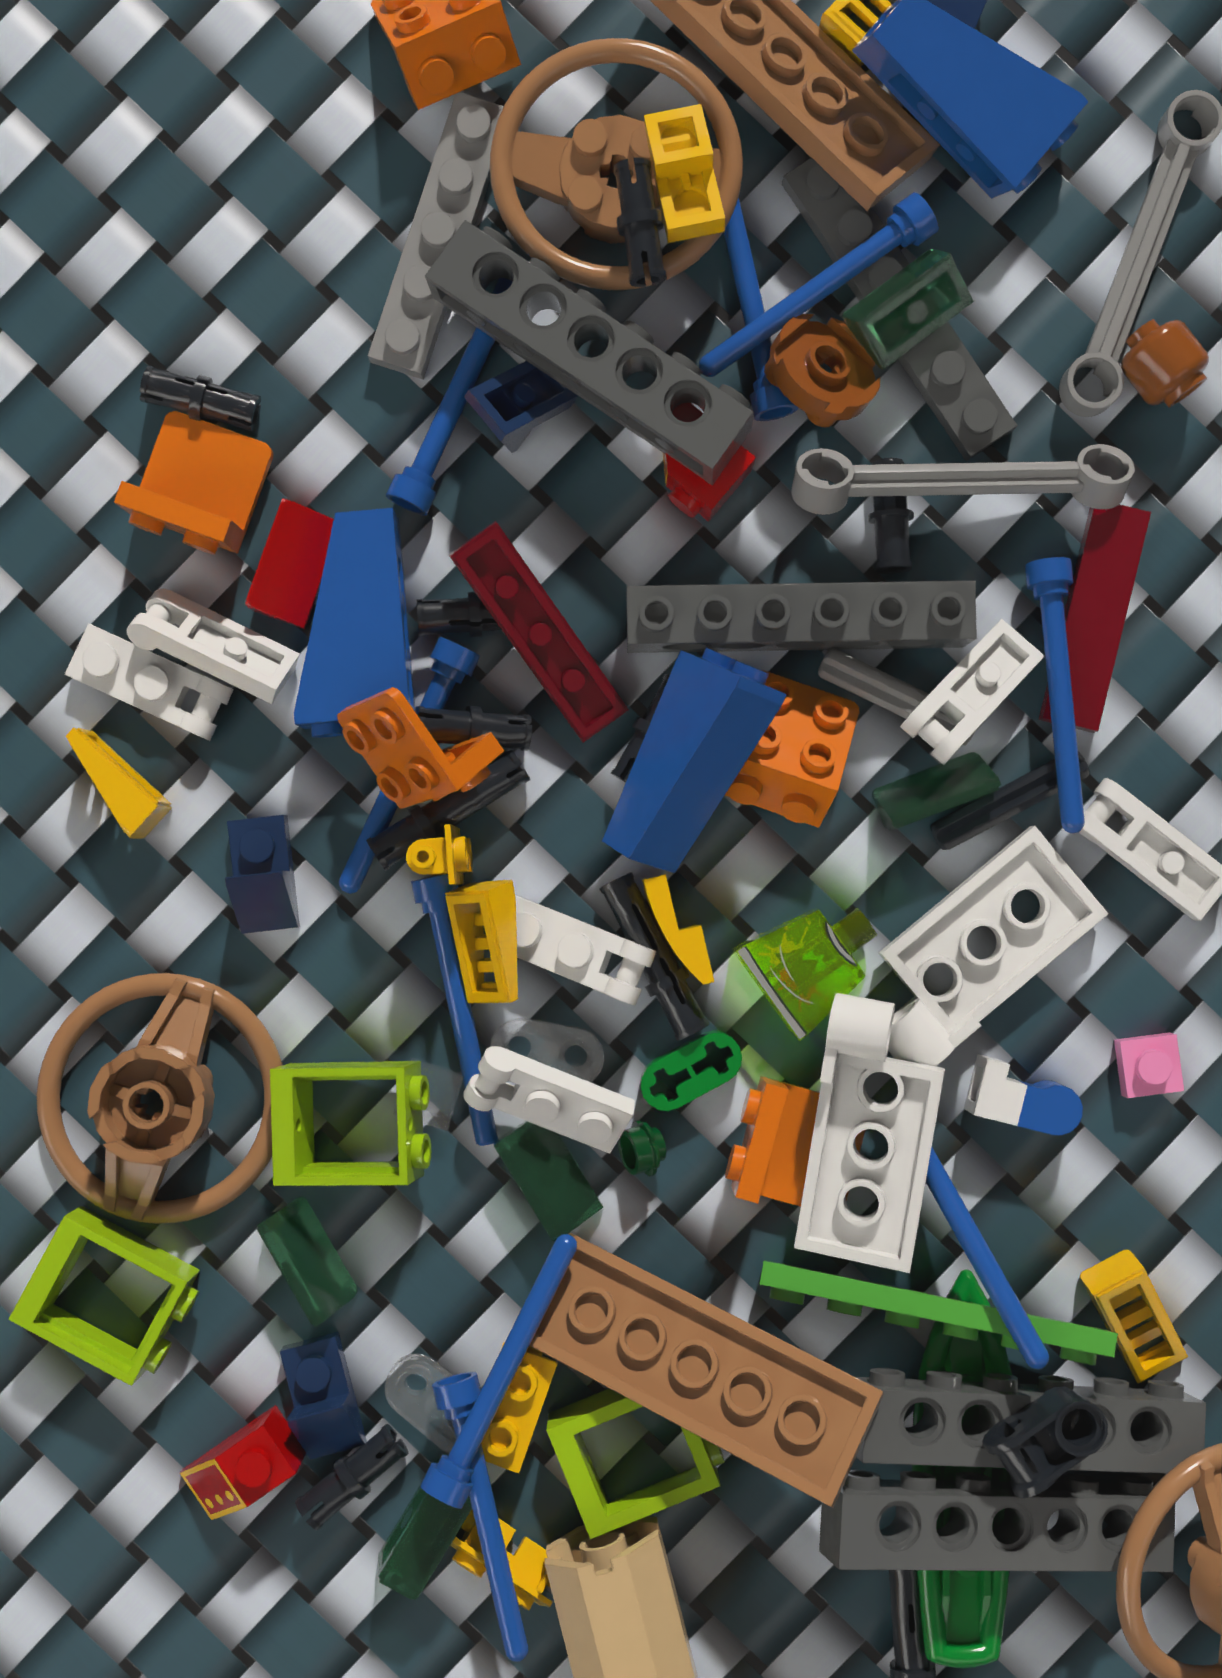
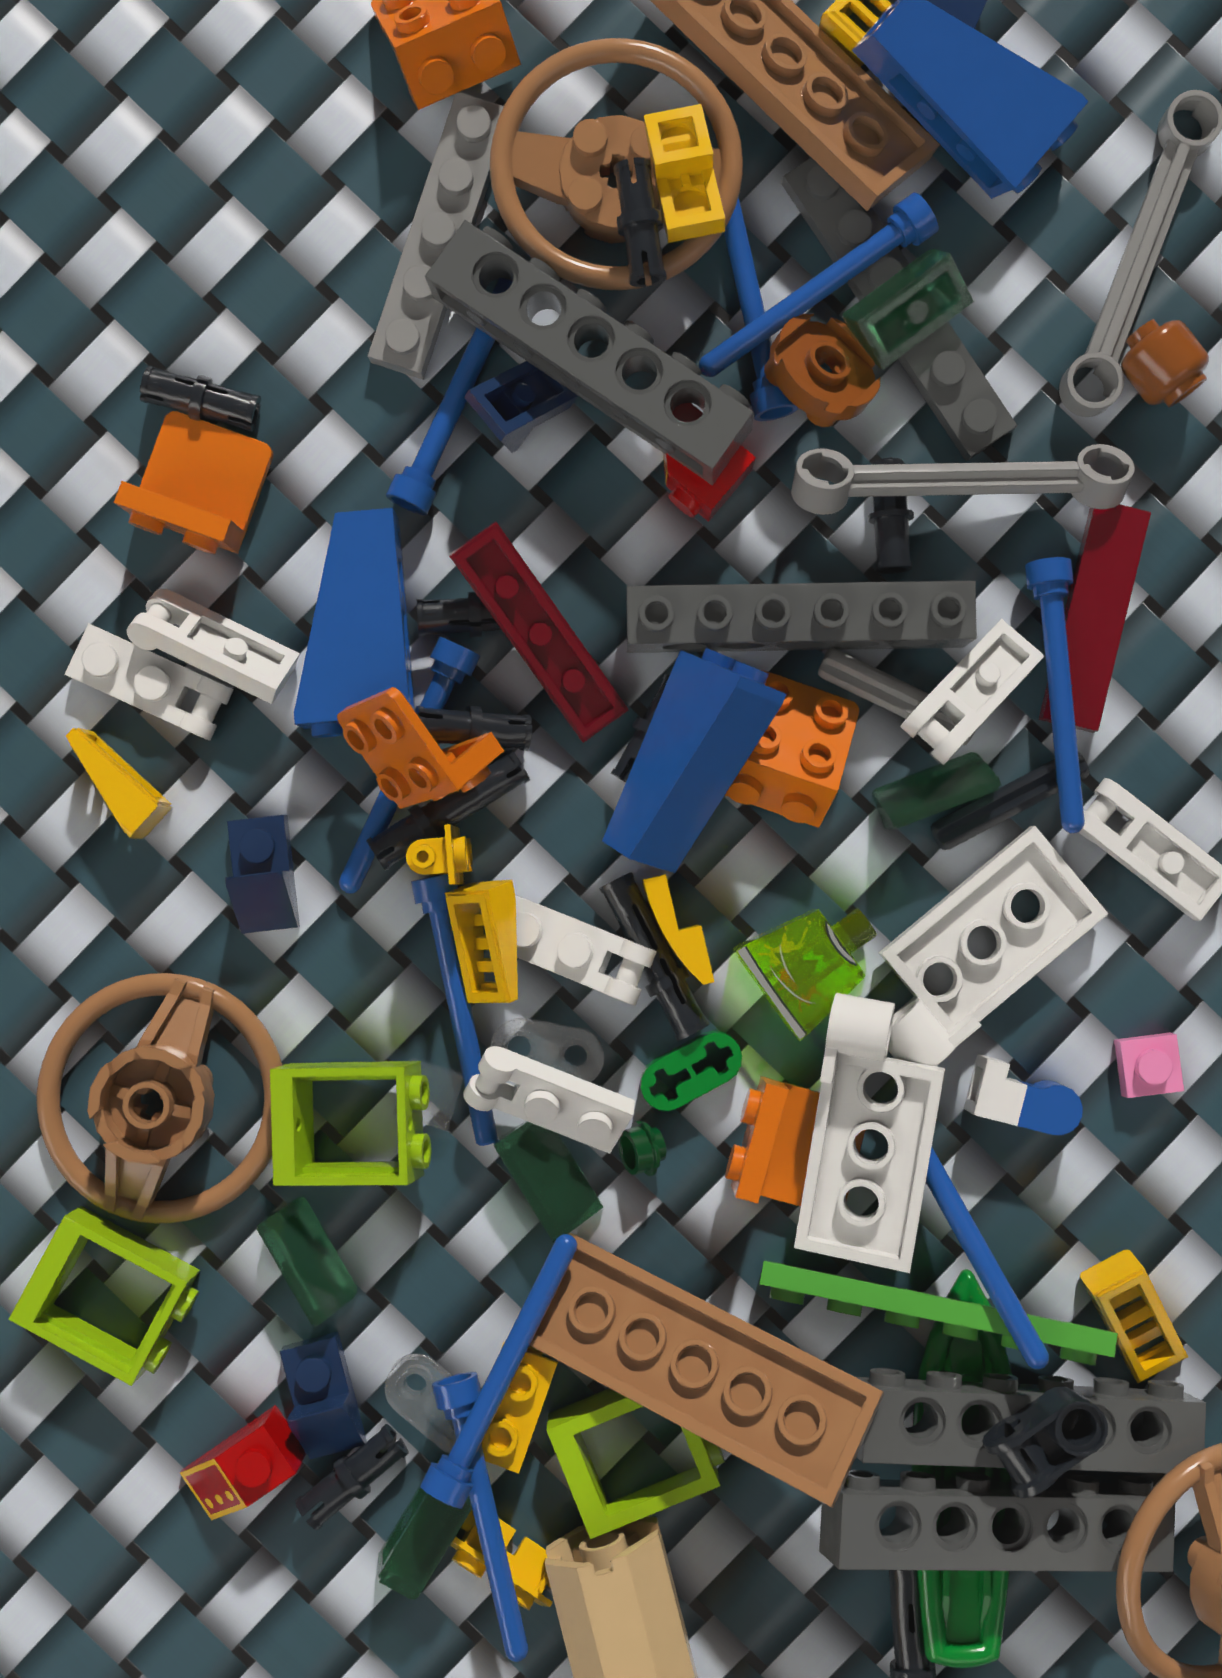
(291, 565): red slope -> none

